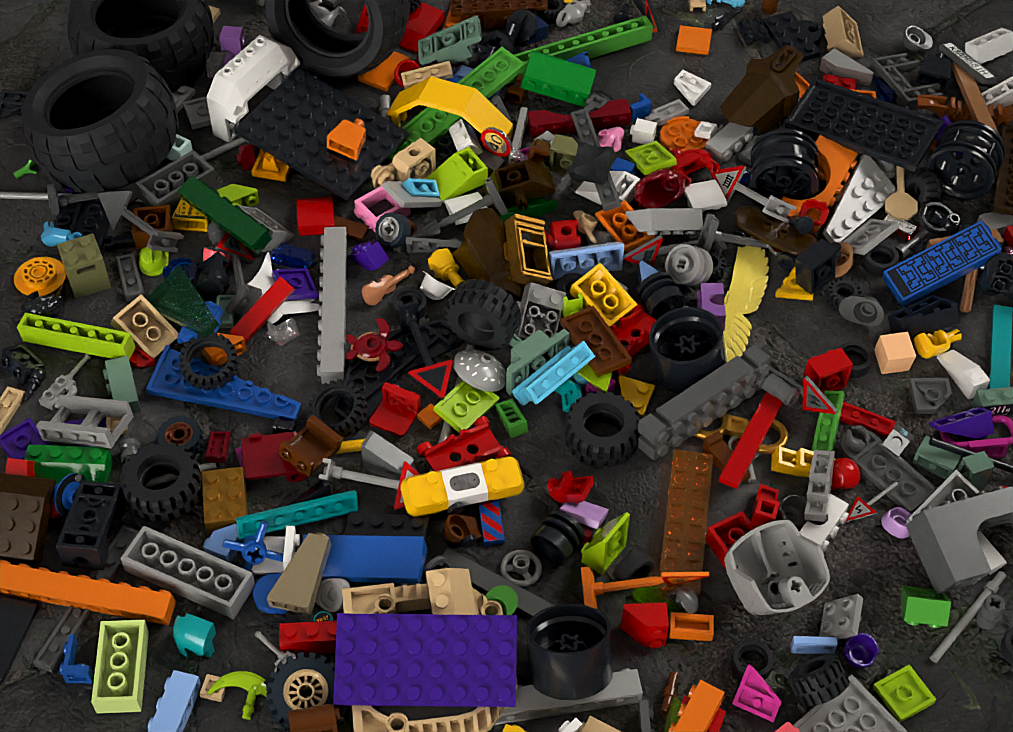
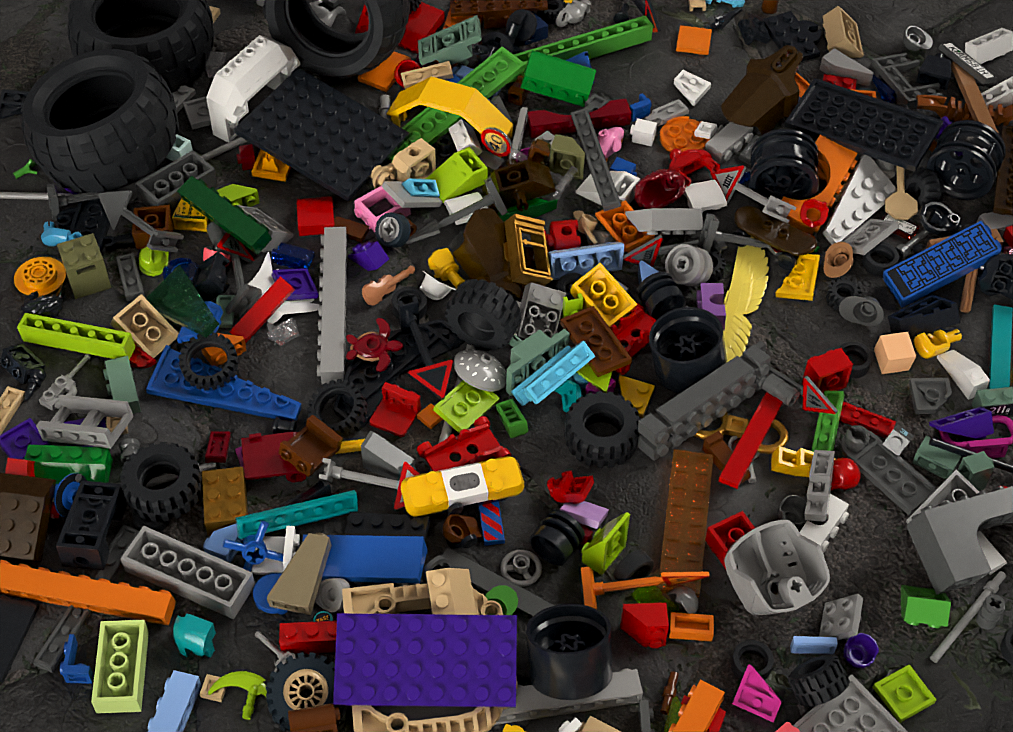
(182, 427): wheel -> none
(232, 40): medium lavender arch -> none
(347, 138): orange torso -> none
(425, 245): dark grey wing -> none
(592, 163): black brick -> none
(650, 157): lime plate -> none
(764, 506): red arch -> none
(802, 224): black pin -> none
(817, 265): black hinge -> none
(861, 509): light grey piece -> none
(895, 522): lavender hair -> none

